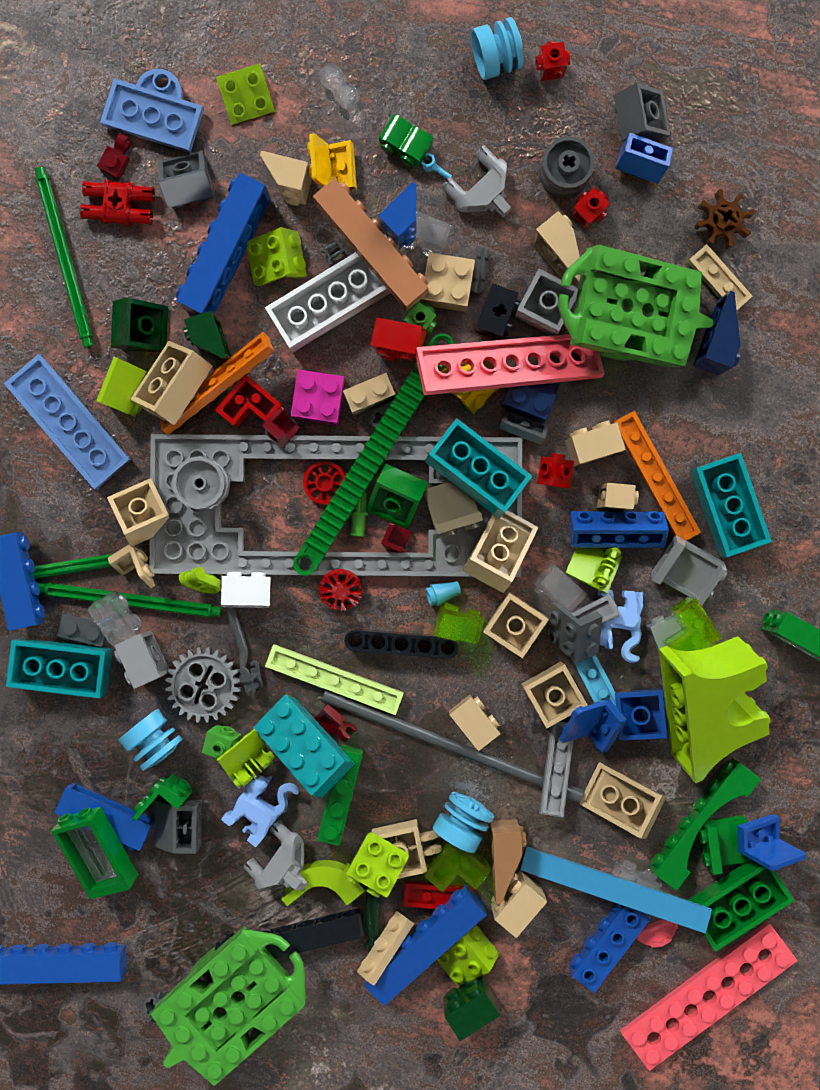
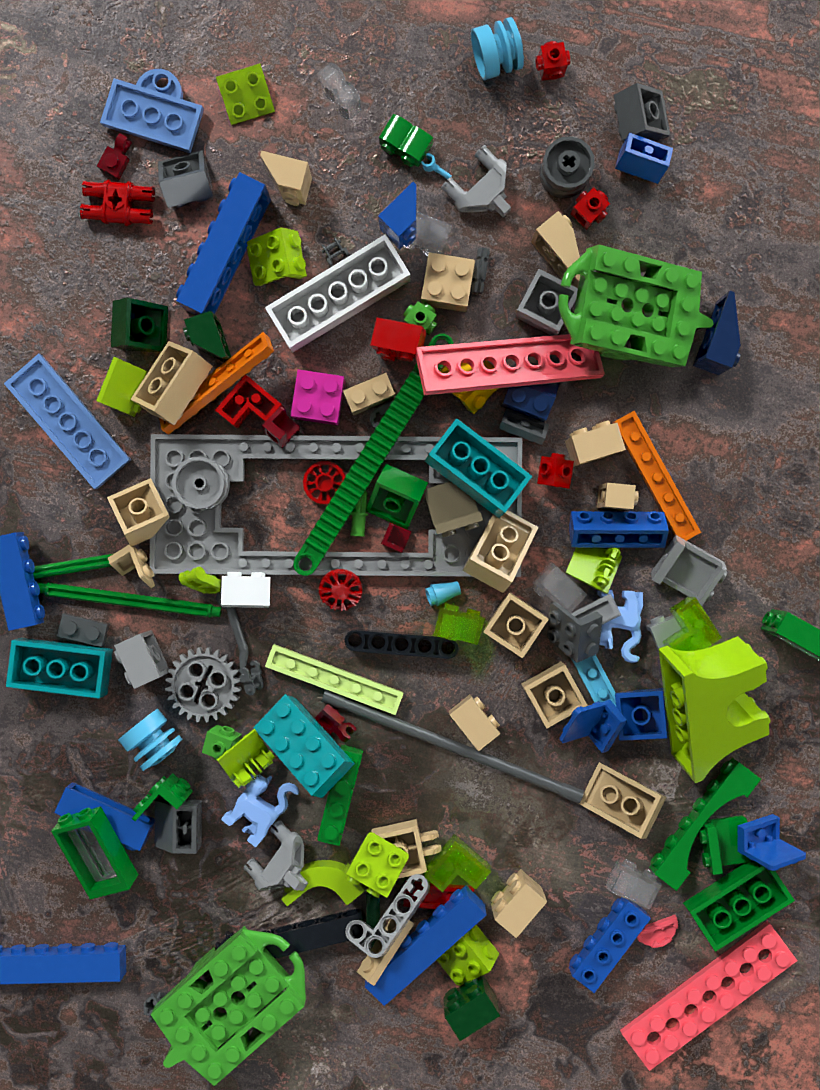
(64, 257): green piece -> none
(115, 618): clear brick -> none
(332, 161): yellow bracket -> none
(370, 244): nougat brick -> none
(393, 912): none -> light grey beam
(461, 825): medium azure wheel -> none
(498, 298): black brick -> none
(506, 852): medium nougat slope -> none
(556, 773): light grey tile -> none
(616, 889): dark azure tile -> none
(718, 276): tan plate -> none
(730, 505): teal brick -> none
(733, 220): reddish brown gear -> none

